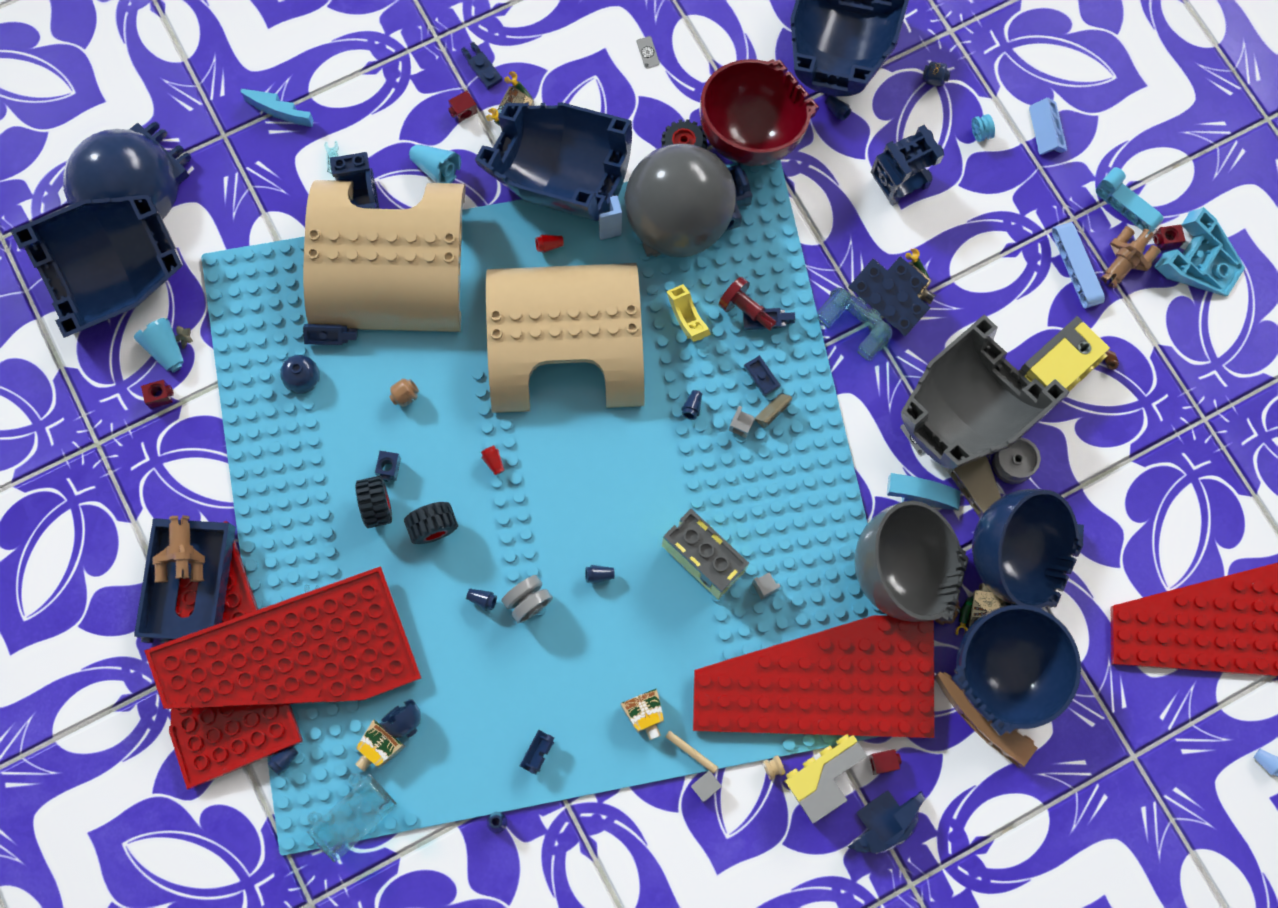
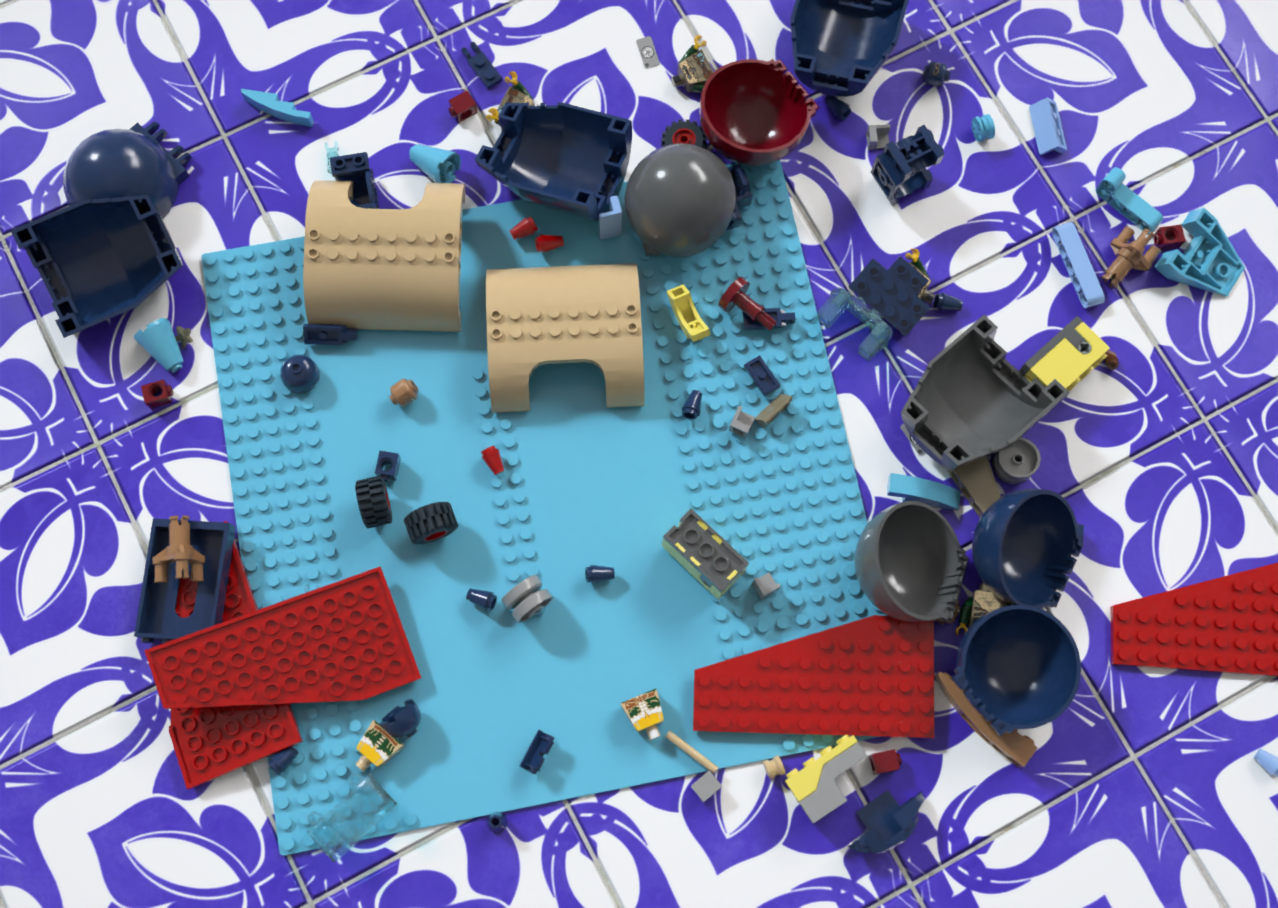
(524, 228): none -> red cone
(693, 68): none -> torso
(877, 136): none -> light grey panel
(945, 302): none -> dark blue cone

